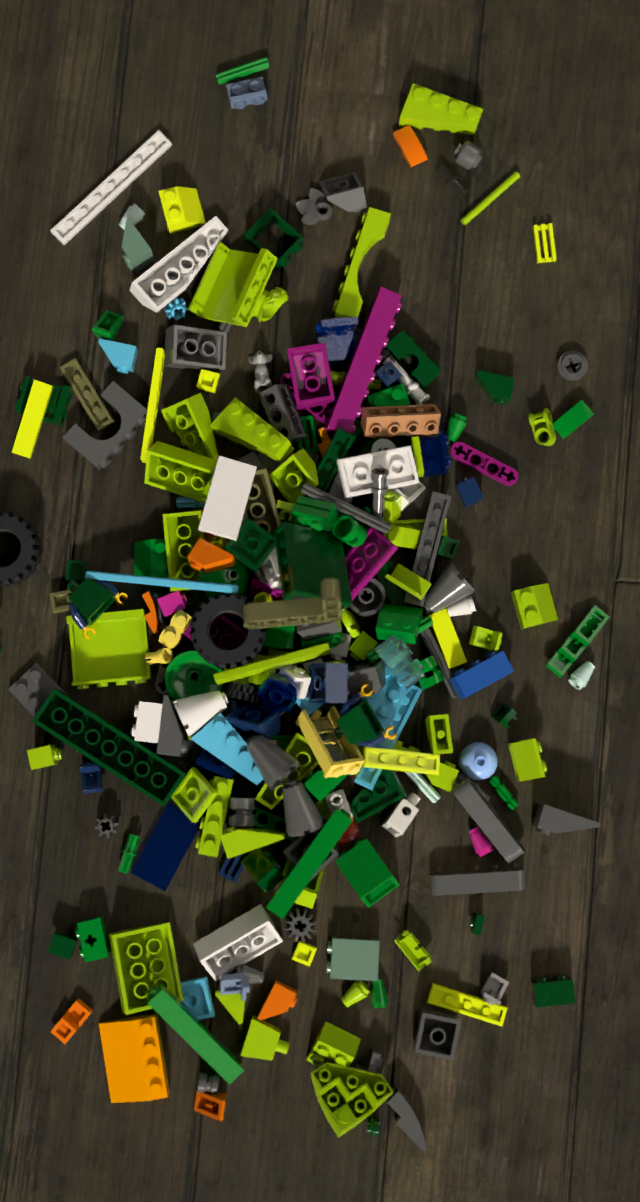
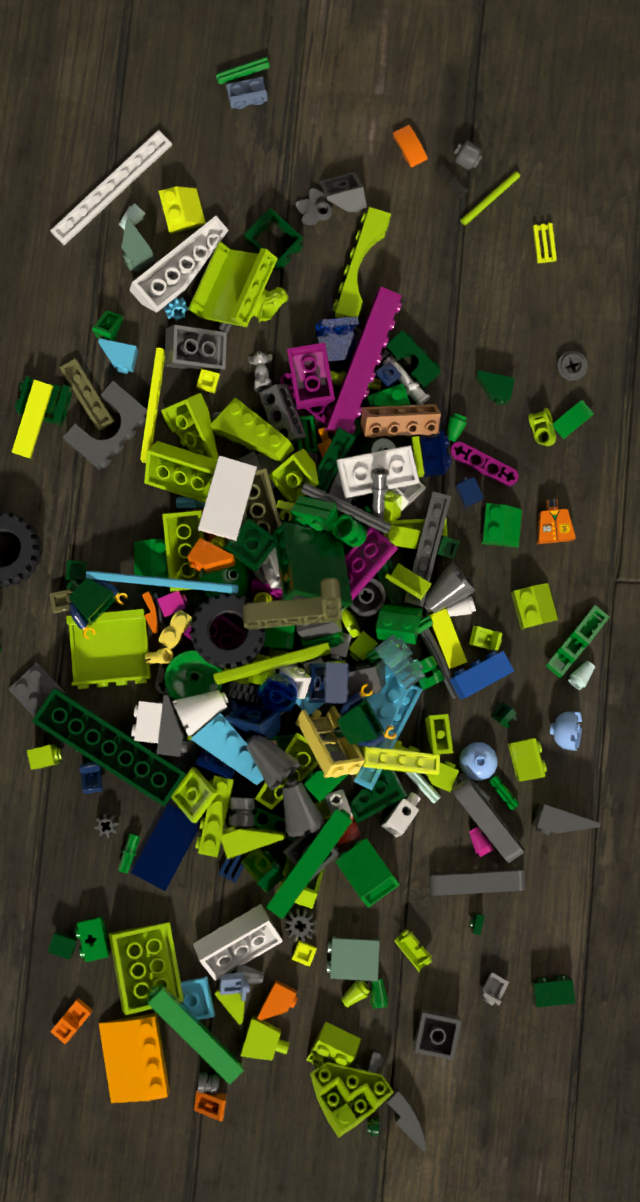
(438, 111): lime wedge -> none
(466, 1004): neon yellow tile -> none
(501, 525): none -> green slope
(554, 524): none -> orange torso
(567, 730): none -> light blue cylinder

